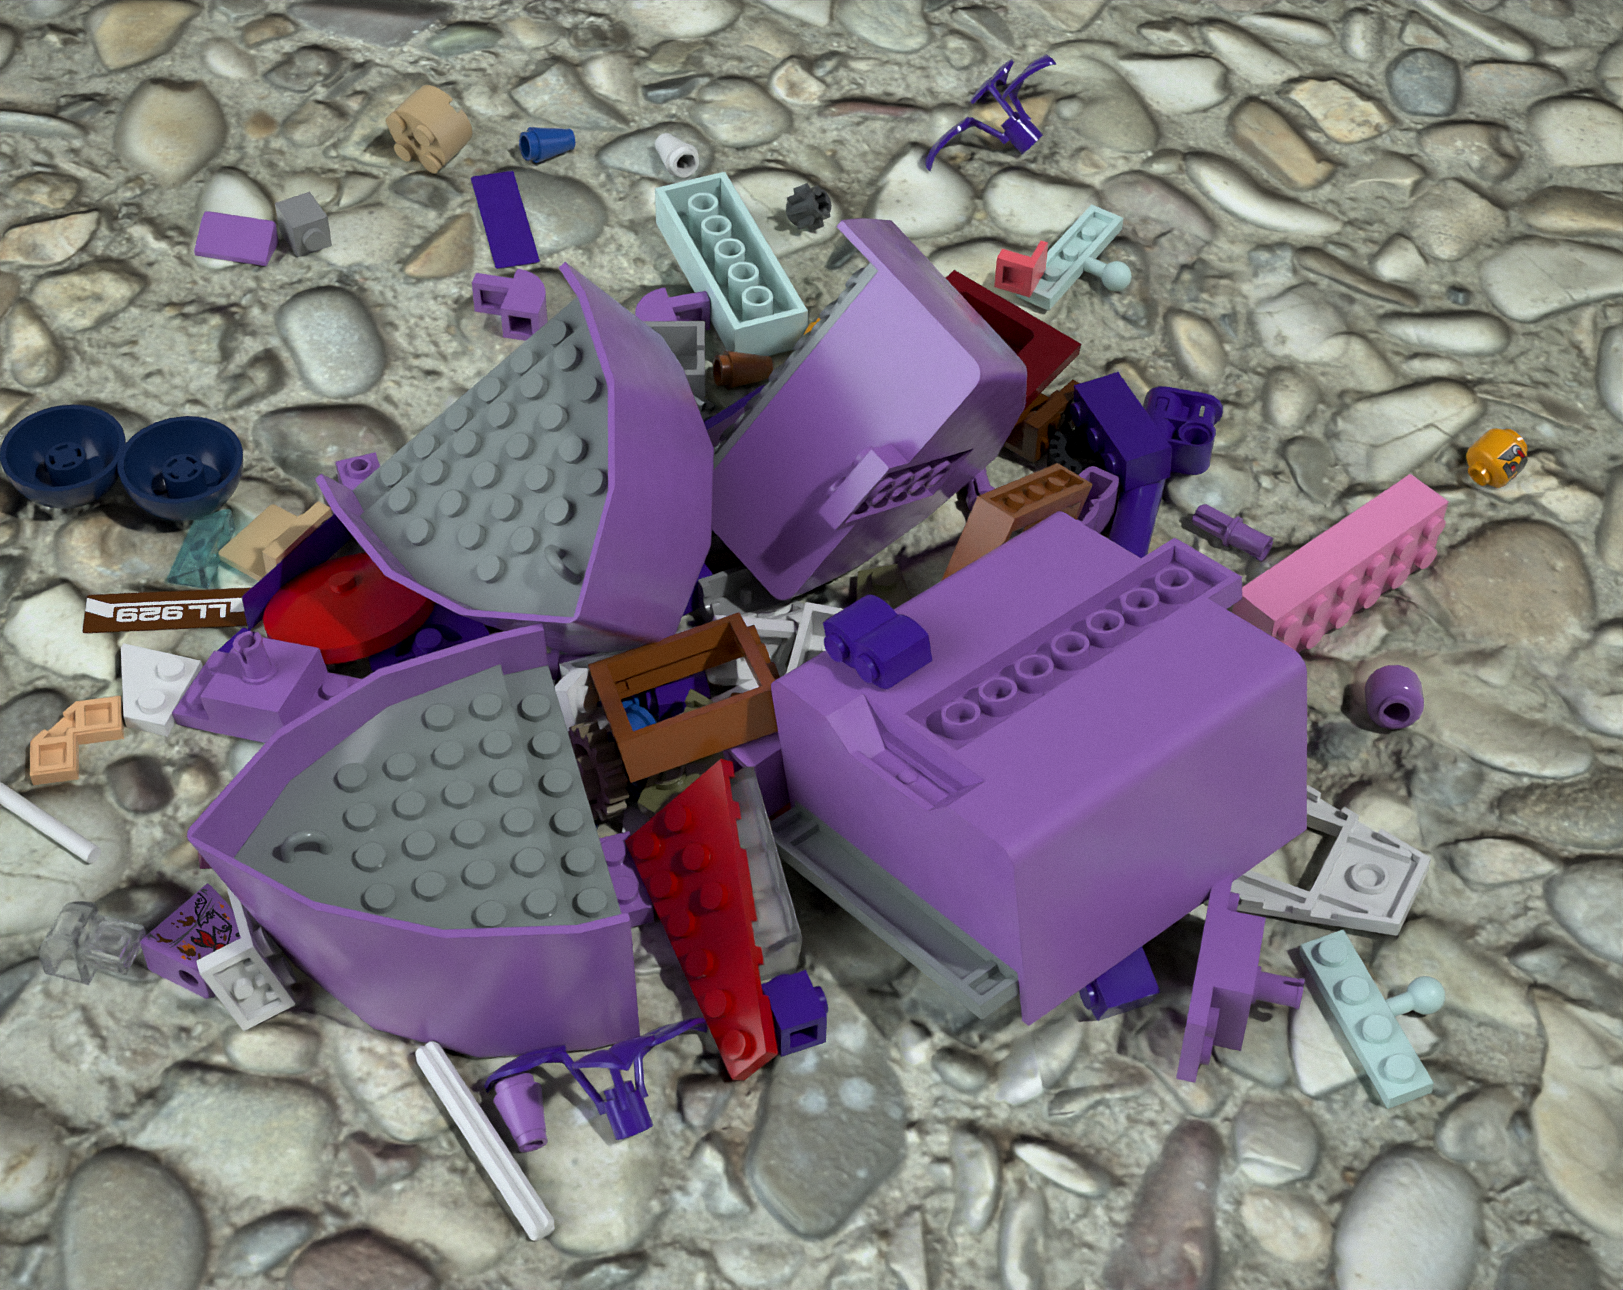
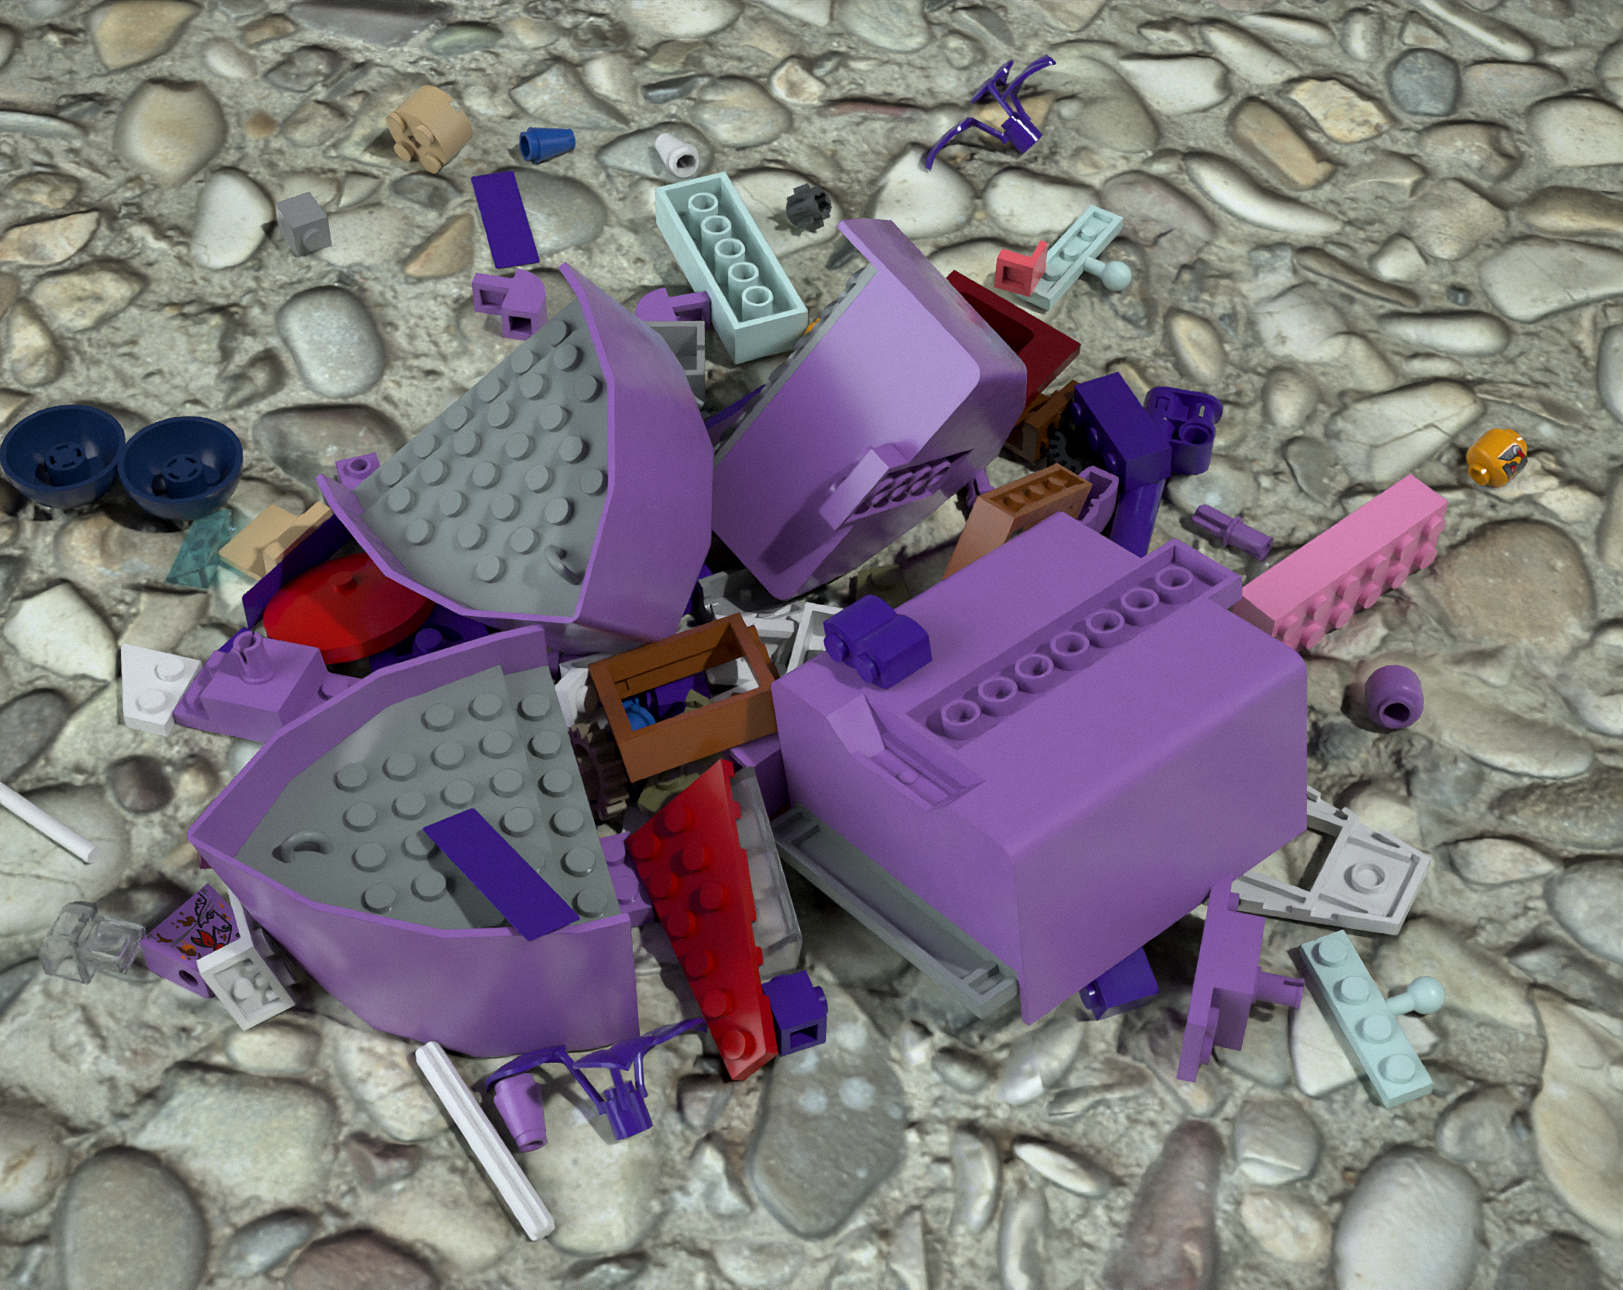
(56, 751): light nougat tile -> none
(164, 610): reddish brown sticker -> none
(236, 238): medium lavender slope -> none
(501, 874): none -> dark purple sticker
(740, 369): dark orange cone -> none

